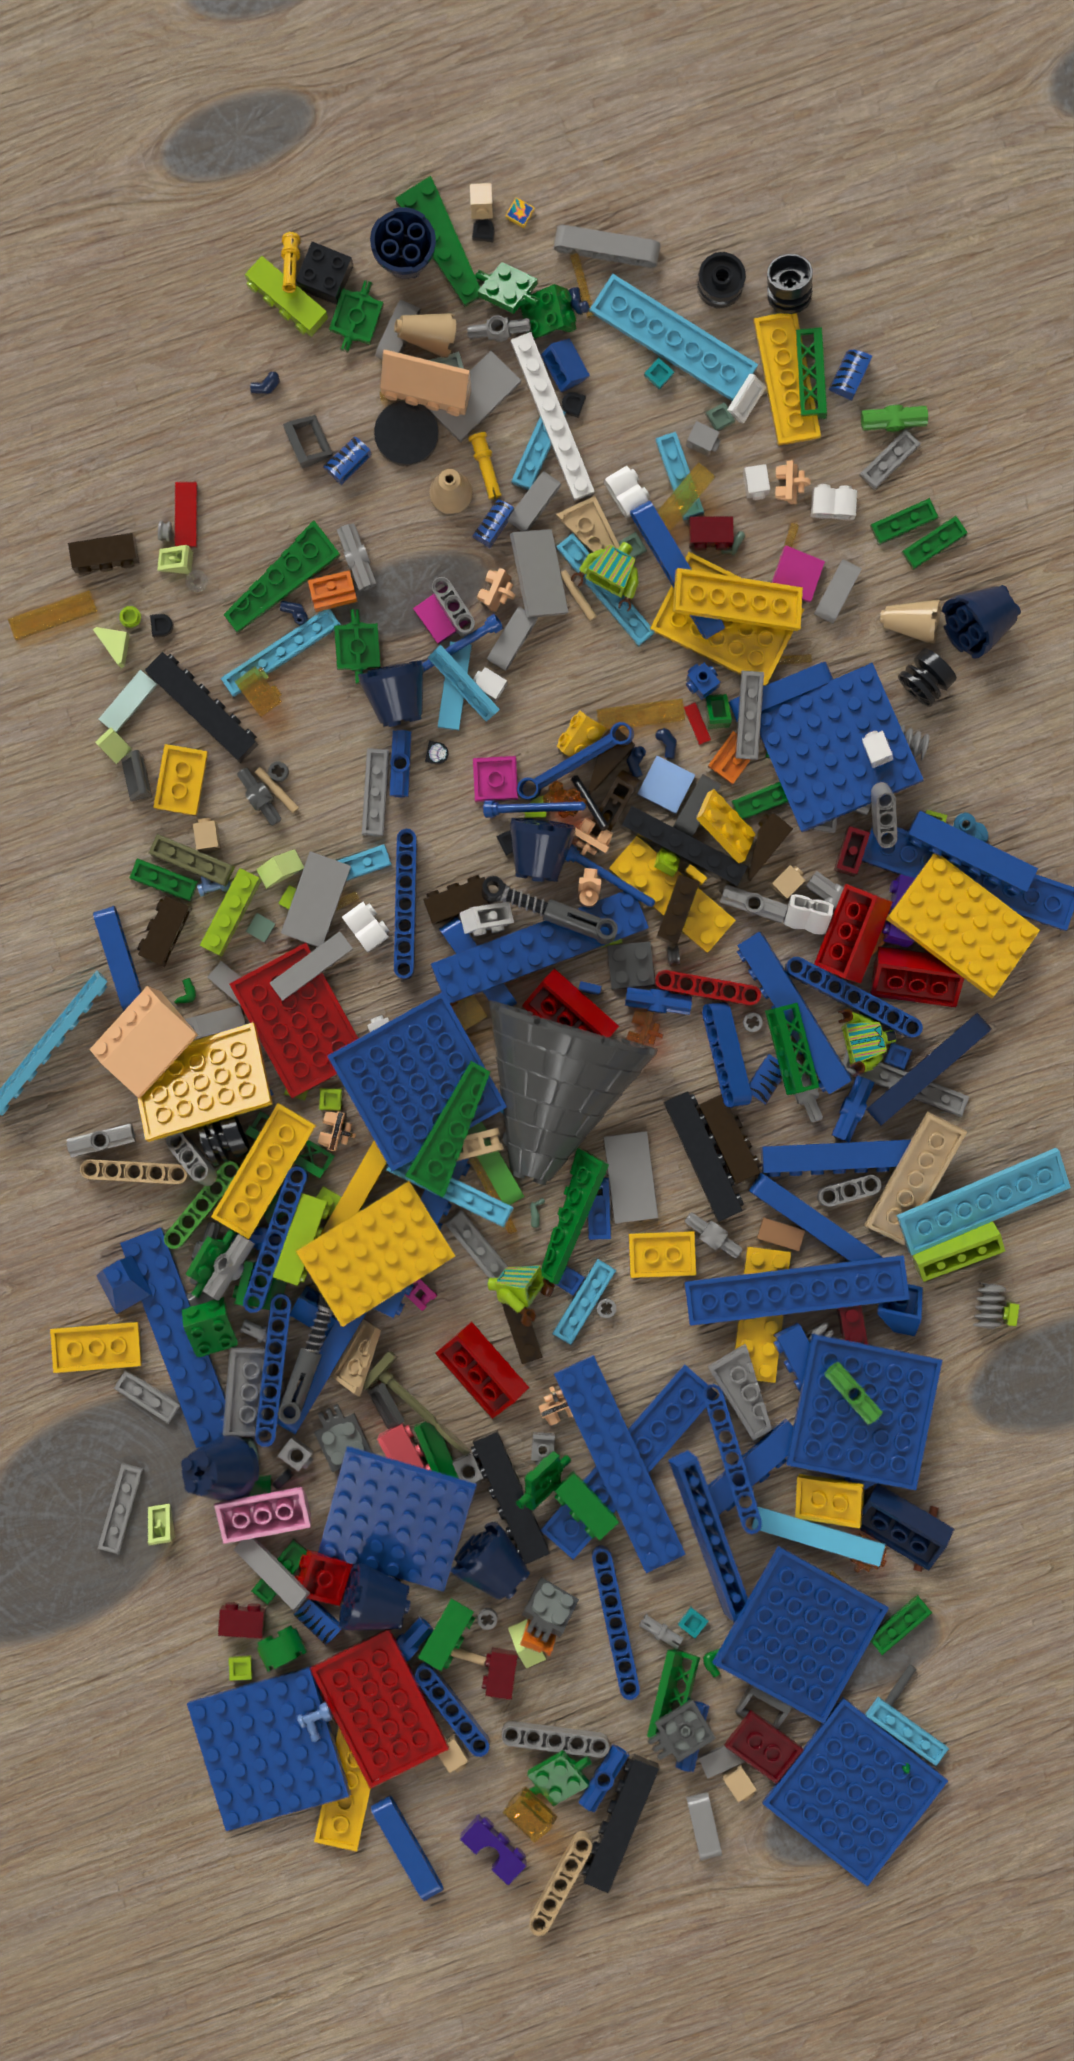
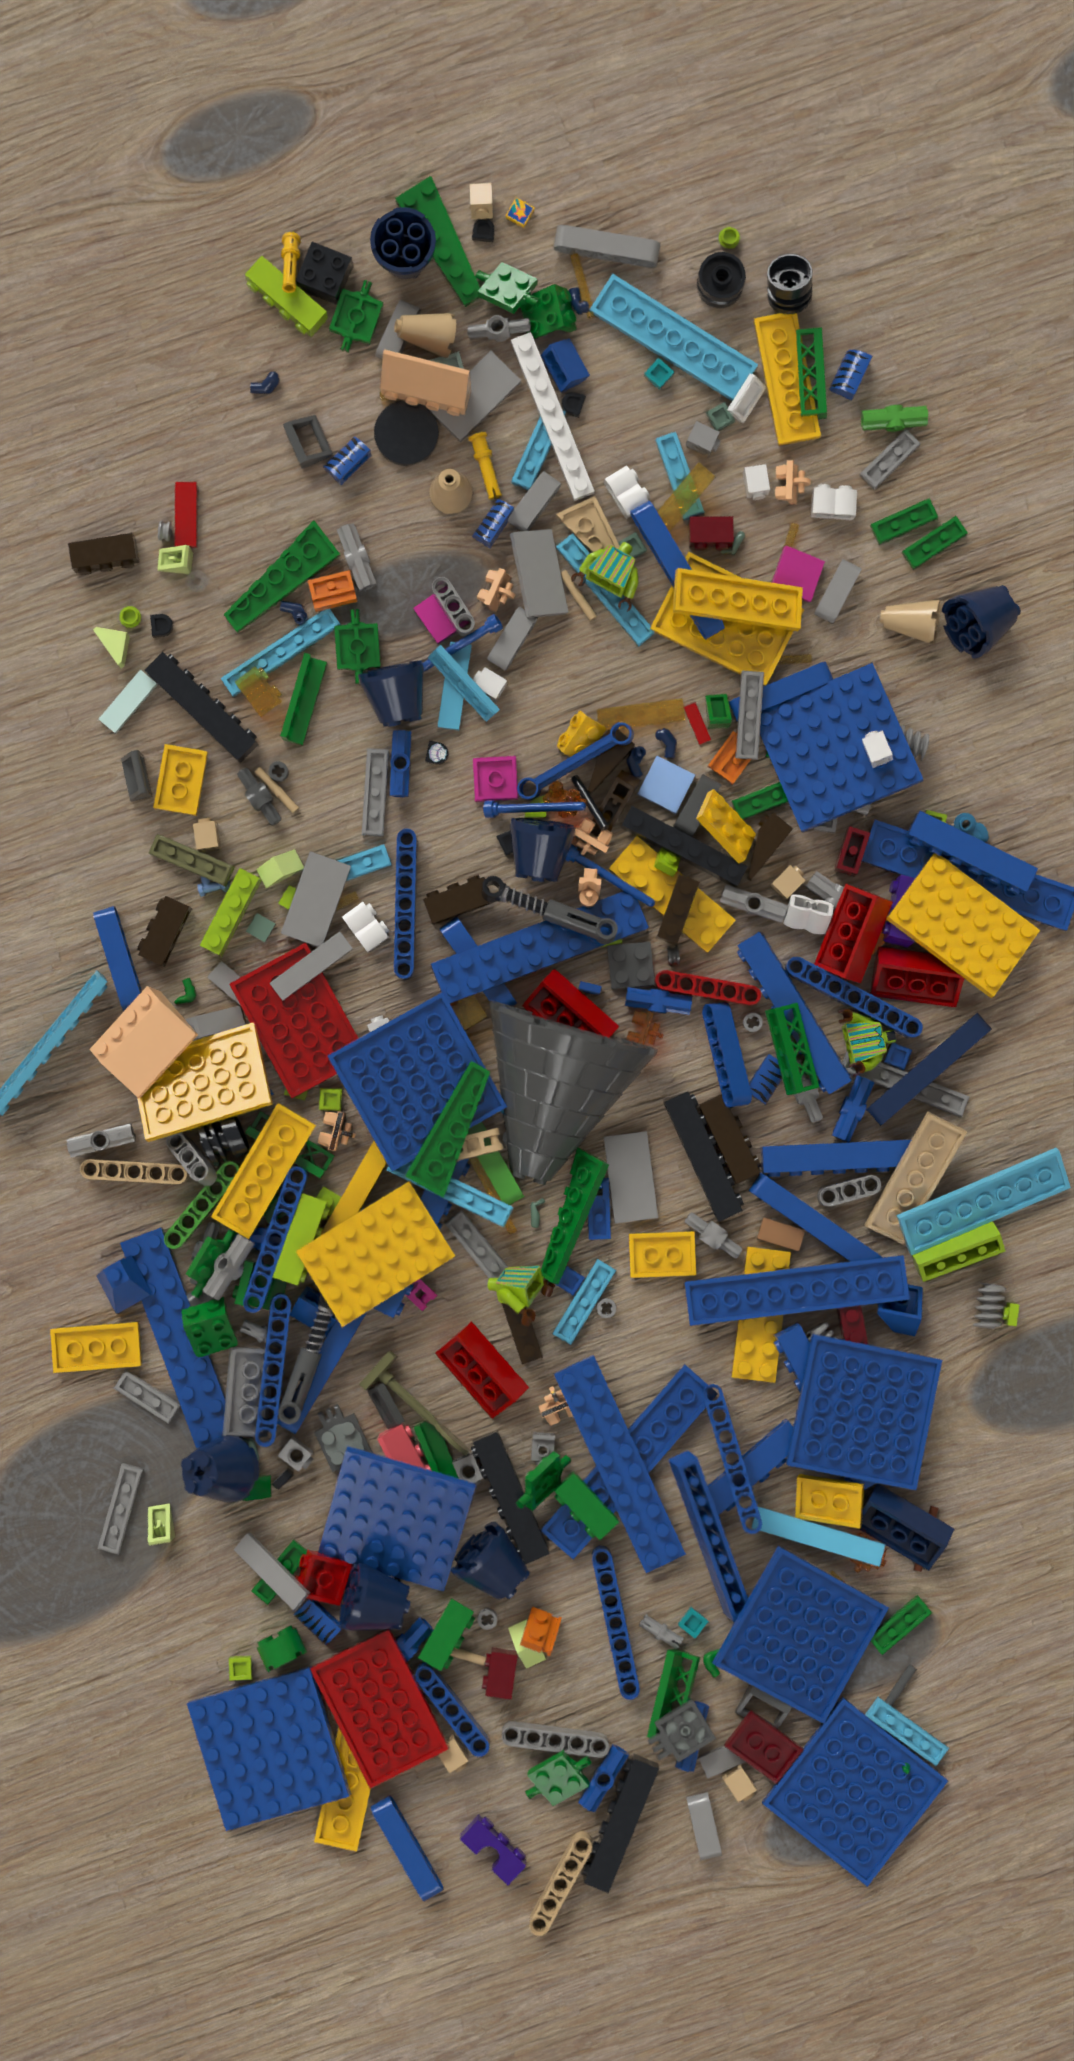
(52, 615): clear yellow tile -> none
(113, 745): yellowish green slope -> none
(163, 880): green tile -> none
(241, 1621): dark red brick -> none
(263, 1515): bright pink slope -> none
(303, 700): none -> green fence
(308, 1720): medium blue piece -> none
(357, 1357): tan wing -> none
(486, 917): white brick -> none
(530, 1814): clear yellow brick -> none
(549, 1609): piece -> none
(695, 874): yellow tile -> none
(708, 683): blue brick -> none
(729, 238): none -> lime plate
(740, 1386): light grey wing -> none
(844, 1383): bright green piece -> none
(883, 806): light grey beam -> none
(929, 675): black wheel -> none

